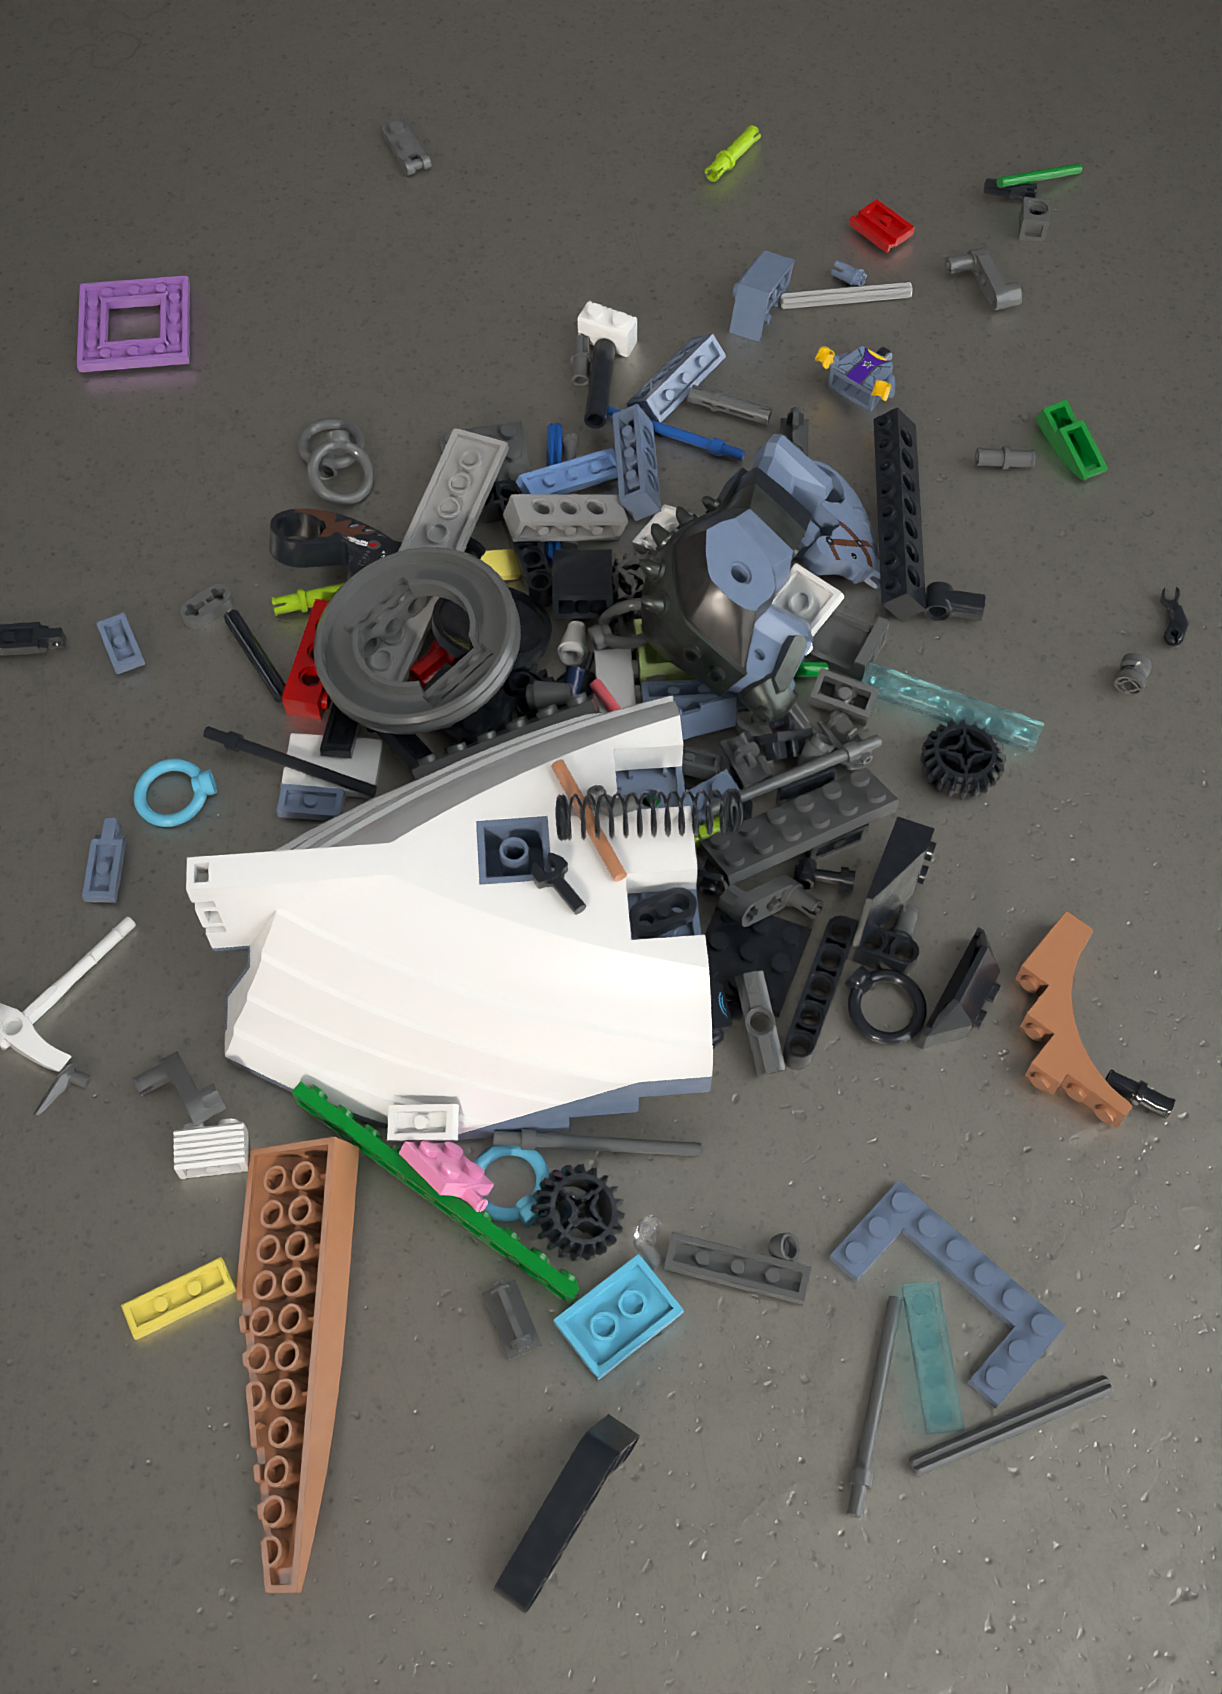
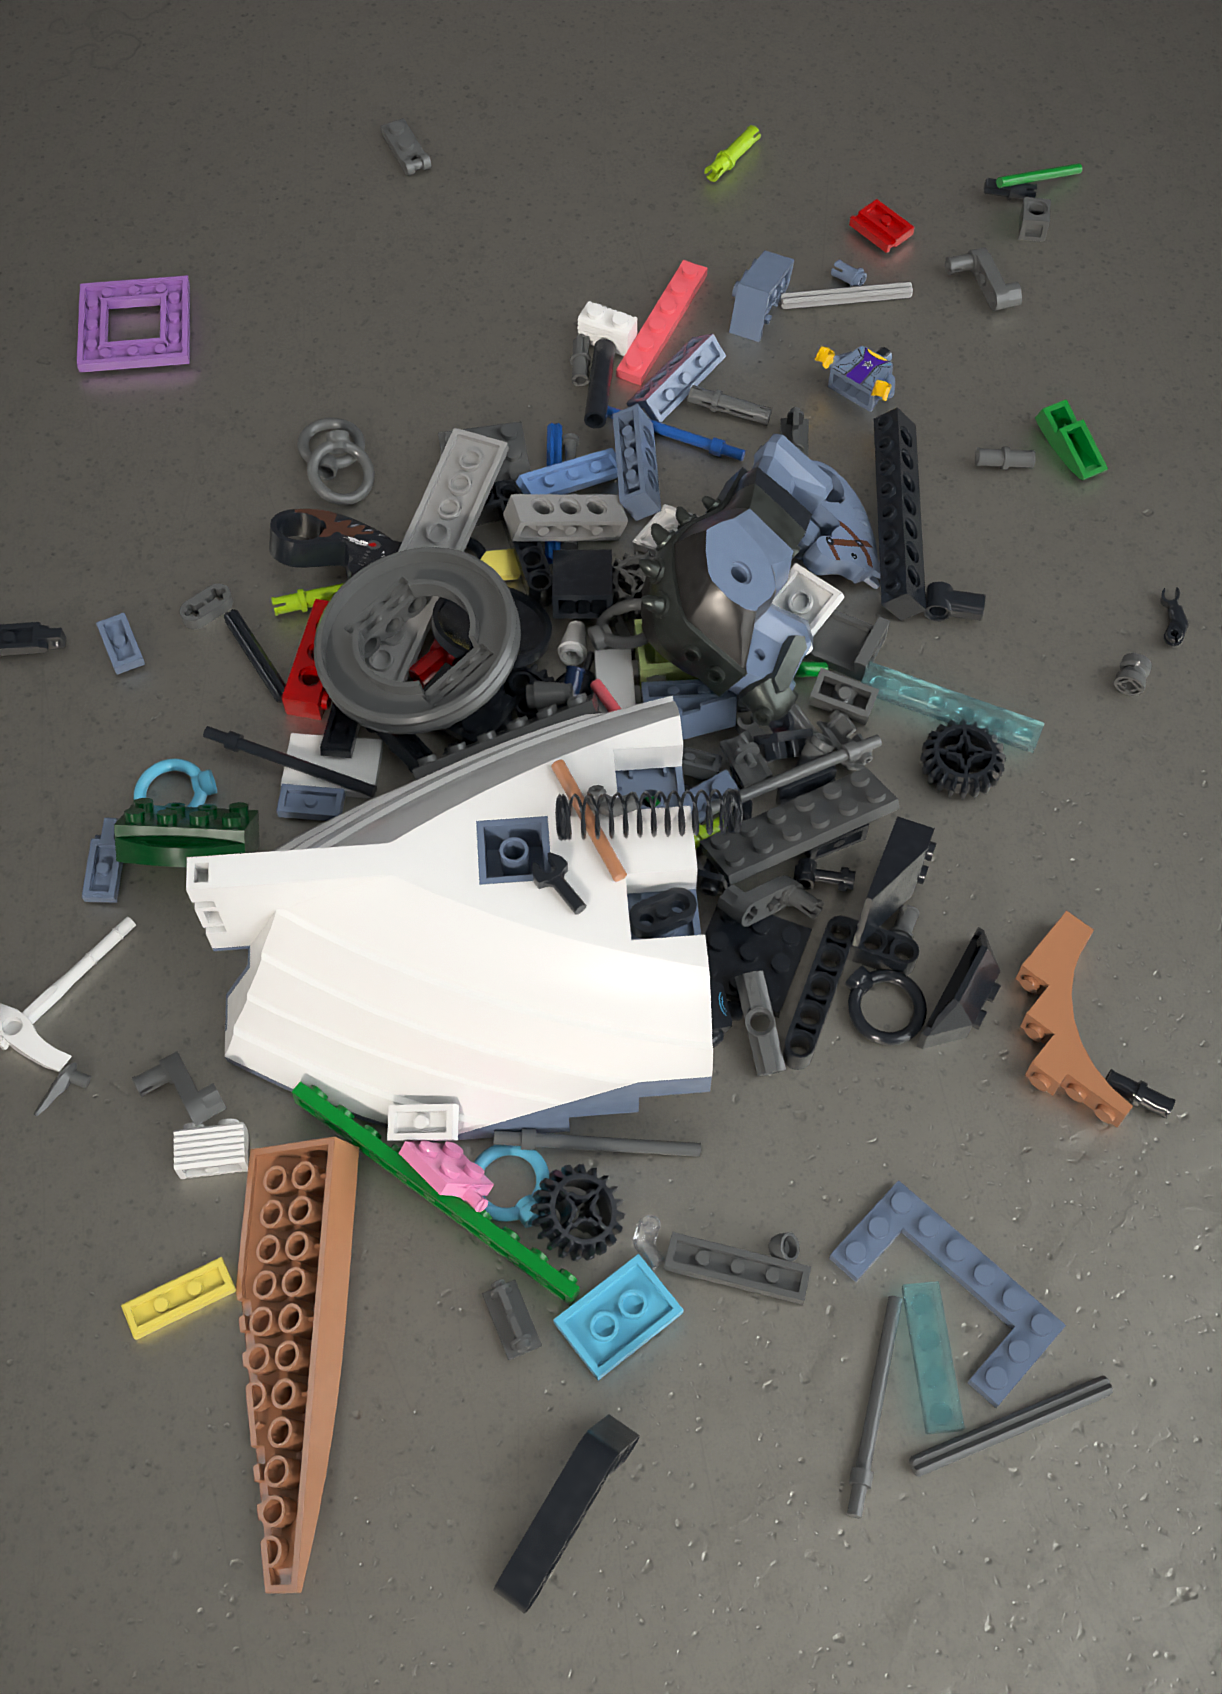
(173, 832): none -> dark green piece
(661, 322): none -> coral plate

